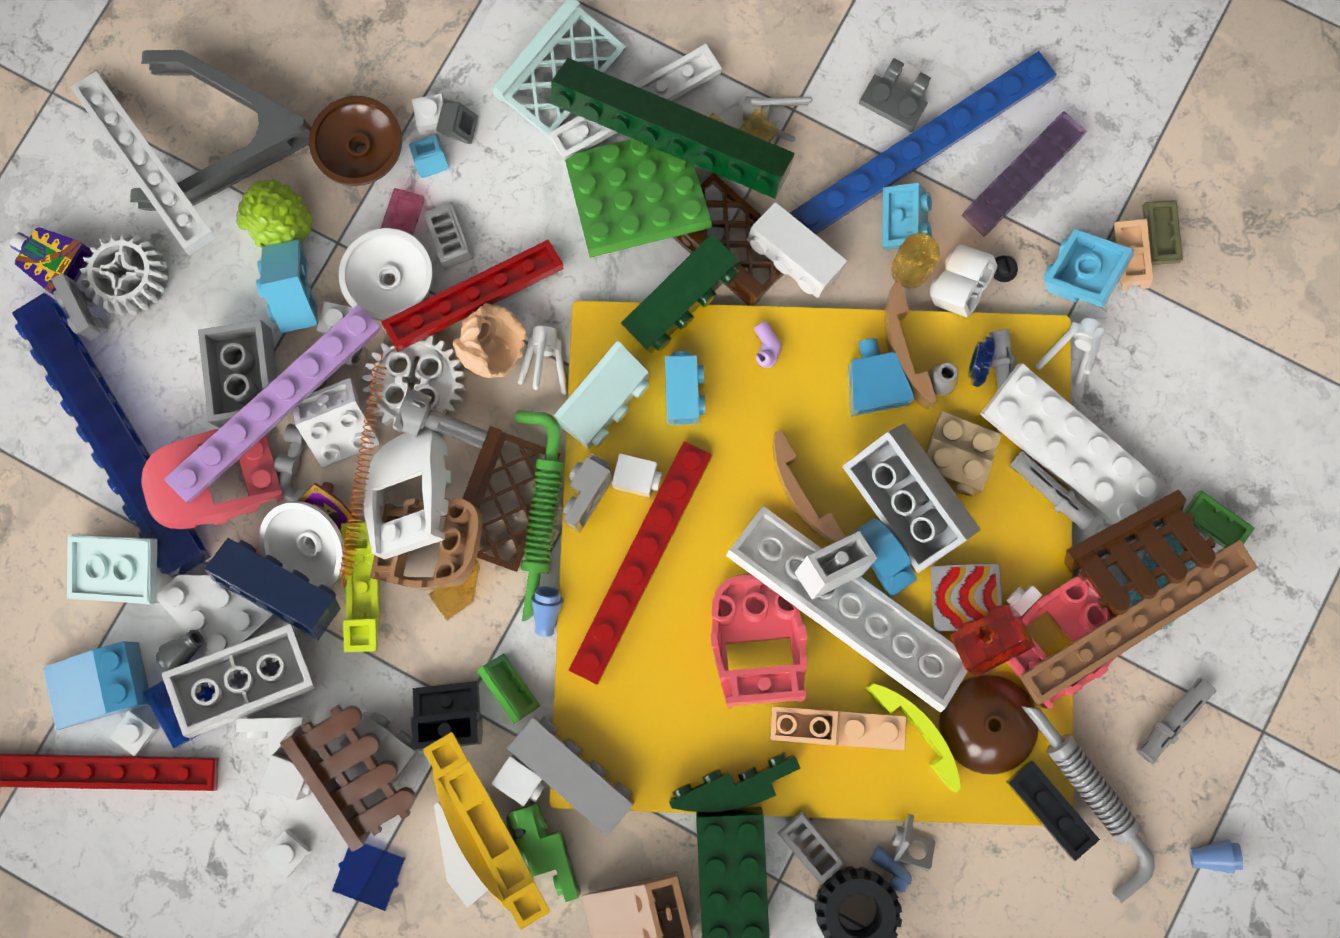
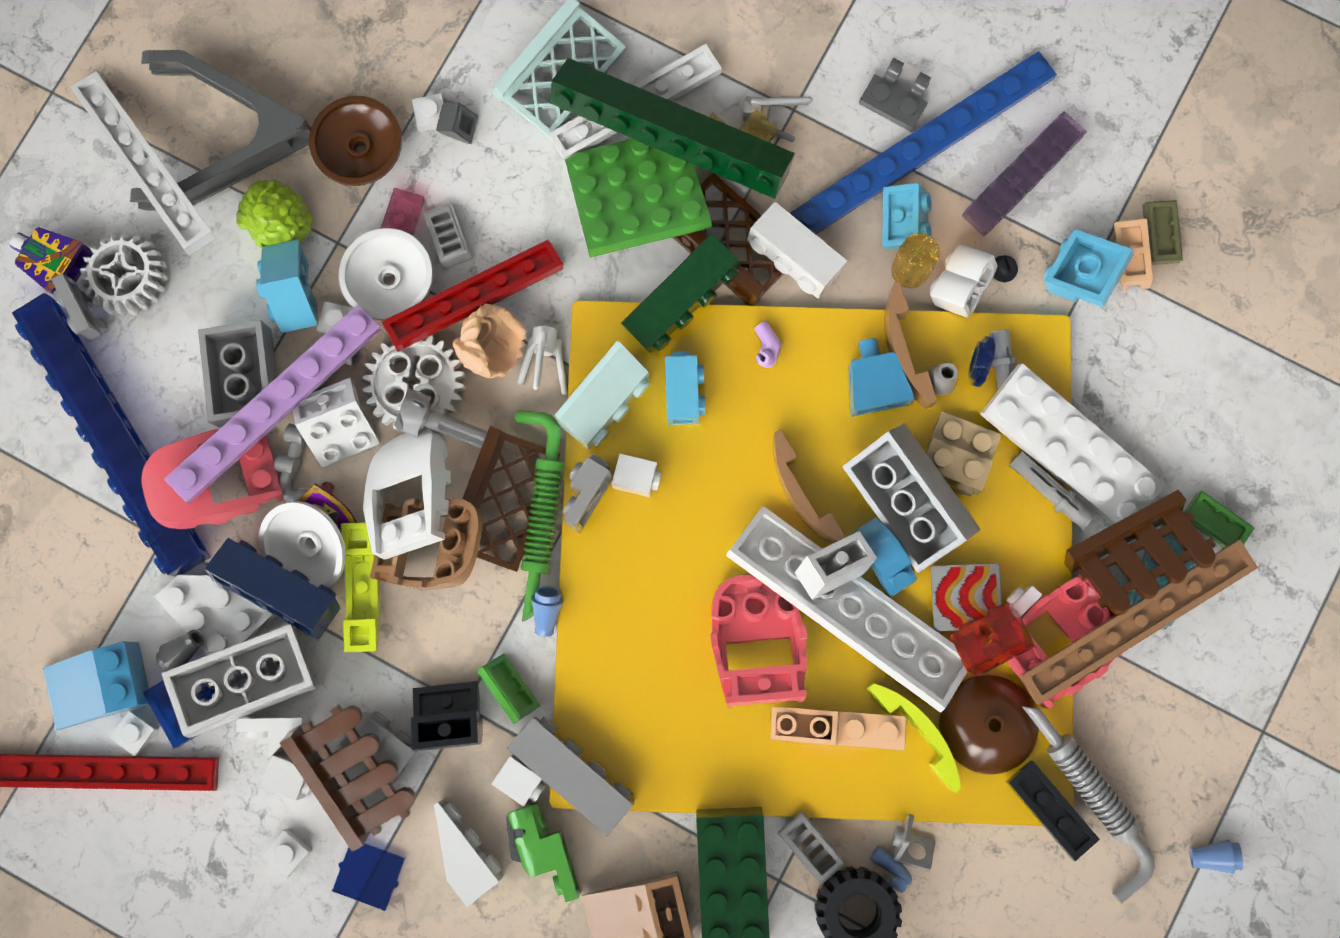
(112, 568): light aqua tile -> none
(359, 477): orange piece -> none
(428, 156): medium azure slope -> none
(455, 599): clear yellow tile -> none
(483, 833): yellow piece -> none
(640, 563): red plate -> none
(722, 794): dark green slope -> none
(1087, 338): white plant -> none
(1181, 714): light grey pin -> none

